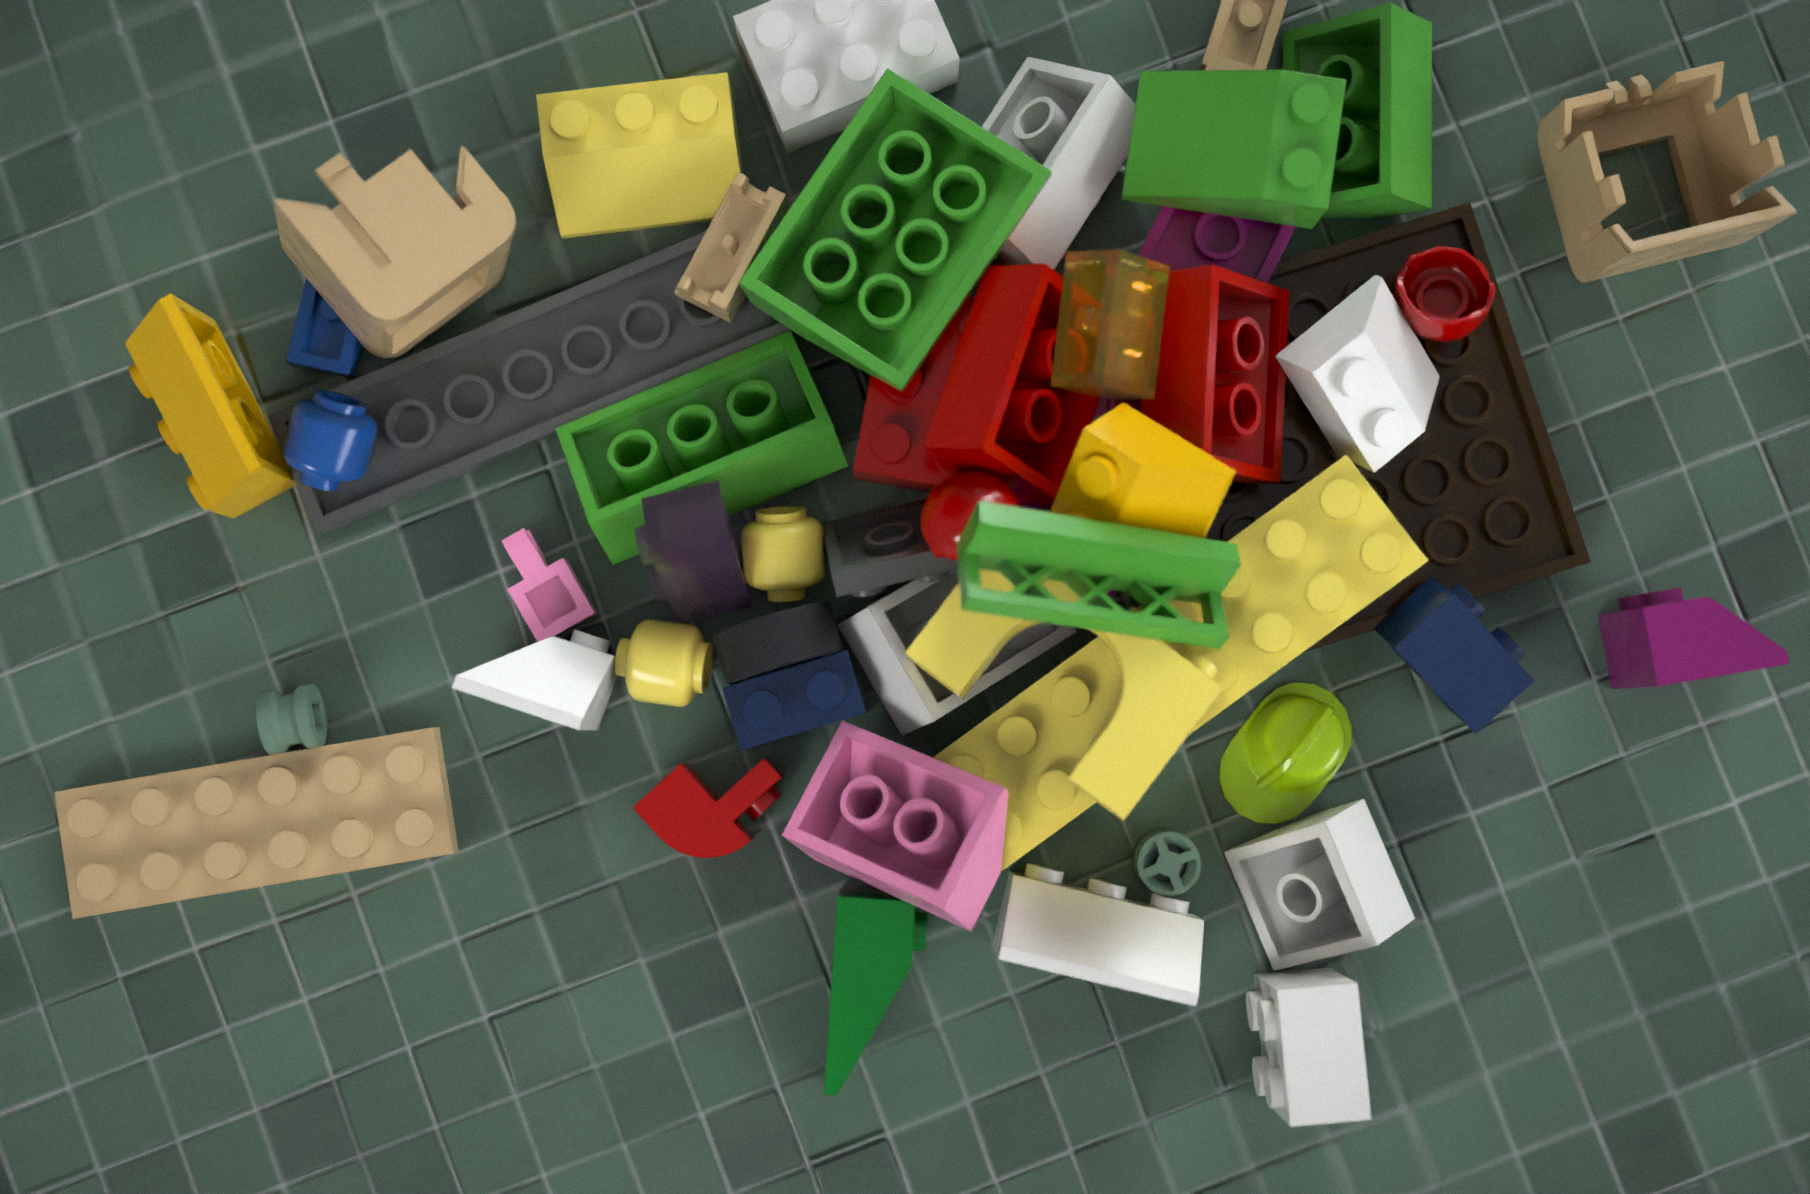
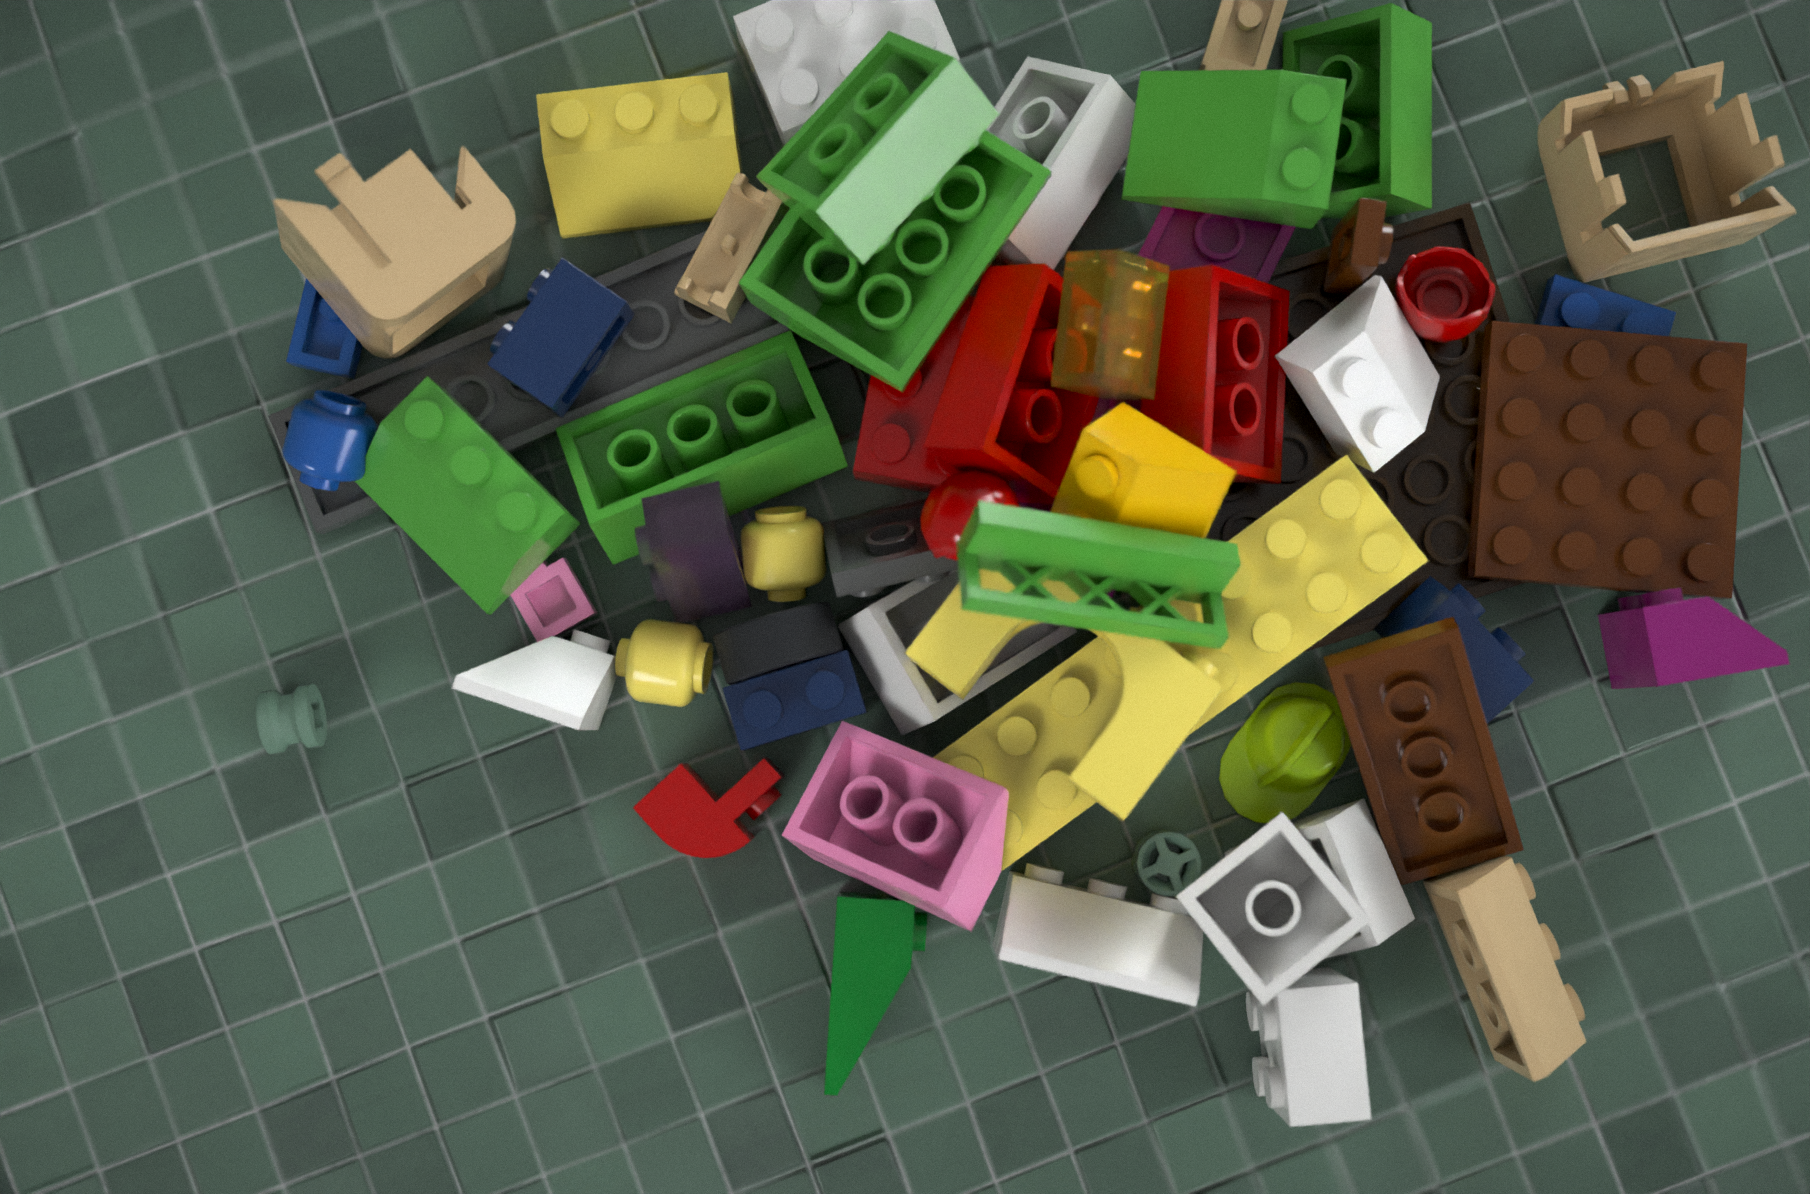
(207, 409): yellow slope -> none
(256, 822): tan plate -> none
(462, 495): none -> bright green slope
(559, 336): none -> dark blue brick
(880, 144): none -> bright green slope
(1273, 908): none -> white slope
(1358, 246): none -> reddish brown plate
(1424, 751): none -> reddish brown plate
(1508, 965): none -> tan slope
(1589, 307): none -> blue plate
(1607, 460): none -> reddish brown plate

